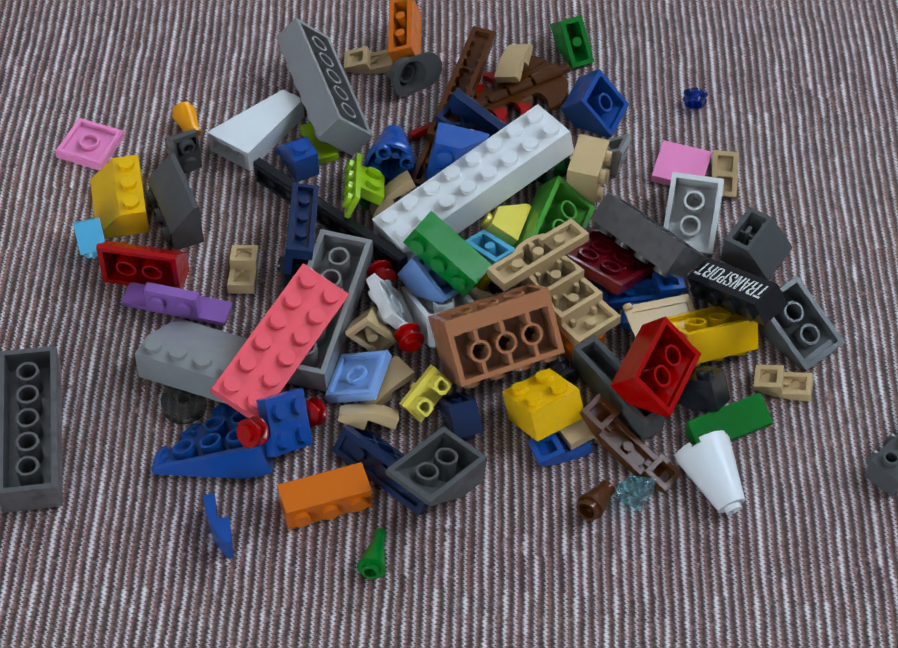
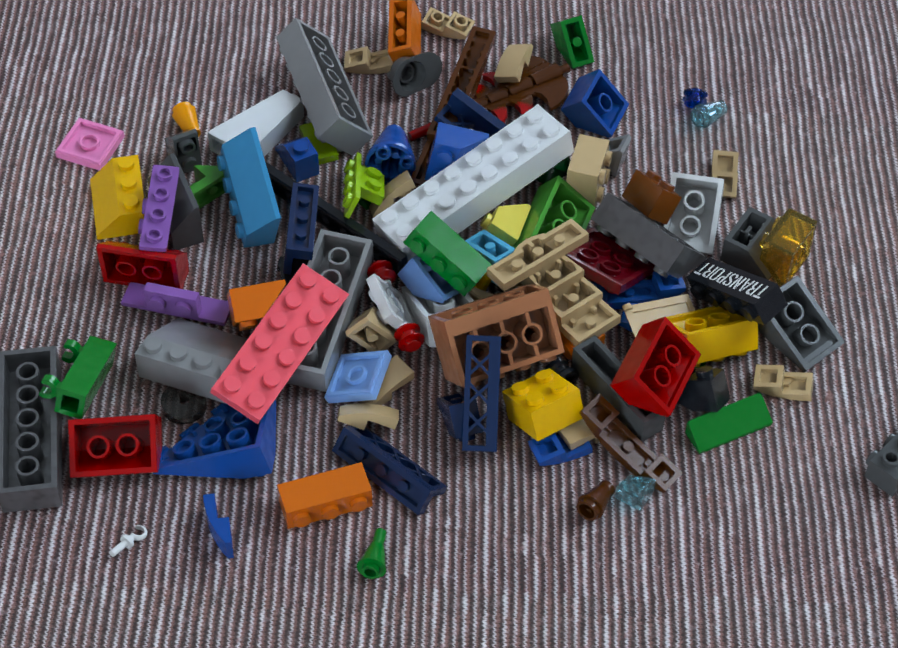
(84, 377): none -> green brick
(88, 235): medium azure brick -> none
(115, 445): none -> red slope
(127, 541): none -> white hand
(158, 209): none -> medium lavender bracket
(208, 184): none -> bright green slope
(243, 269): tan slope -> none
(249, 189): none -> dark azure slope
(252, 302): none -> orange slope
(282, 422): blue plate -> none
(425, 393): light yellow hips -> none
(439, 468): dark grey slope -> none
(443, 25): none -> tan slope
(492, 393): none -> dark blue fence
(651, 196): none -> dark orange brick
(679, 159): bright pink tile -> none
(707, 113): none -> clear light blue cone
(714, 470): white cone -> none
(787, 245): none -> clear yellow slope

